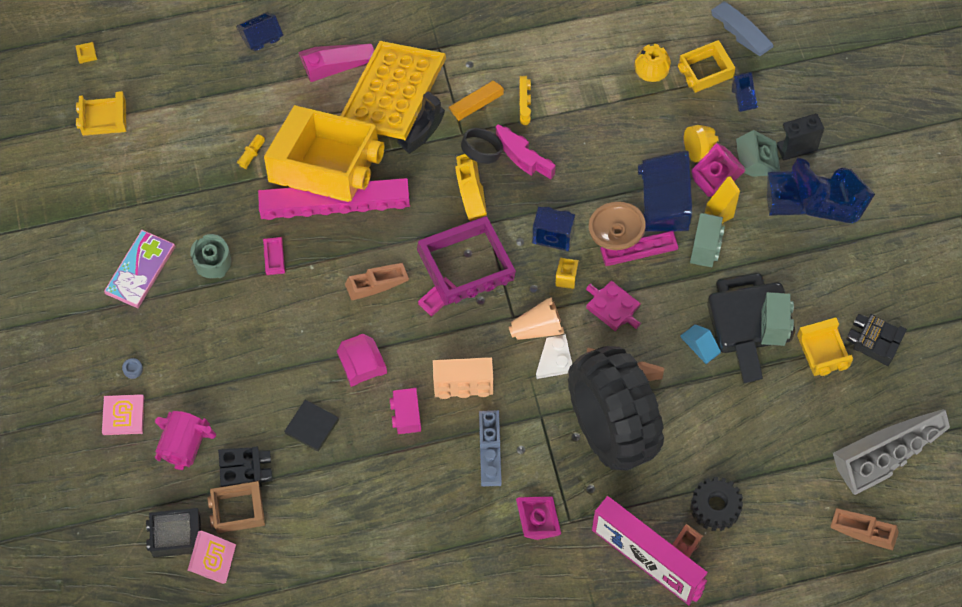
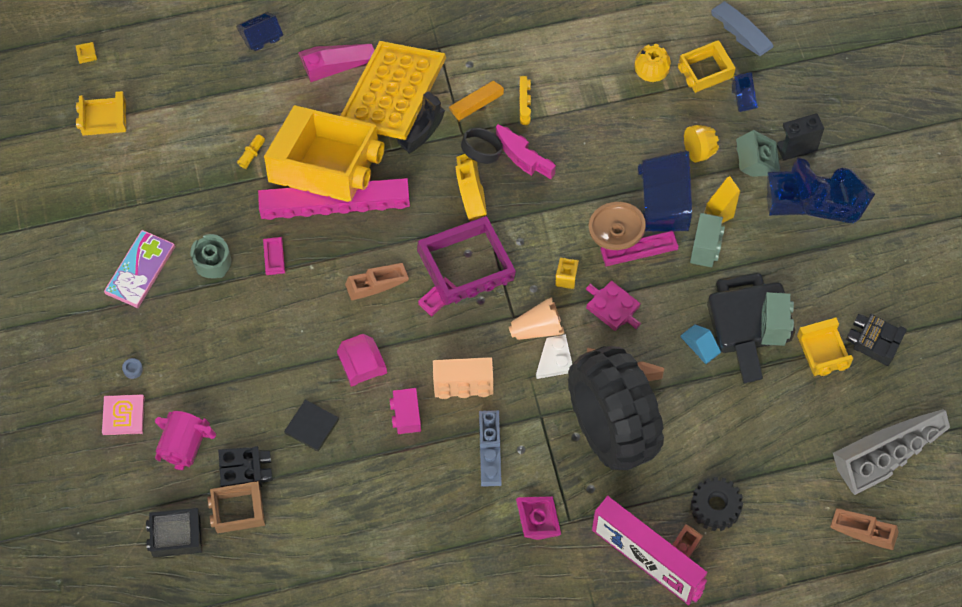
(211, 557): bright pink tile -> none
(553, 228): clear blue brick -> none
(715, 168): dark pink slope -> none

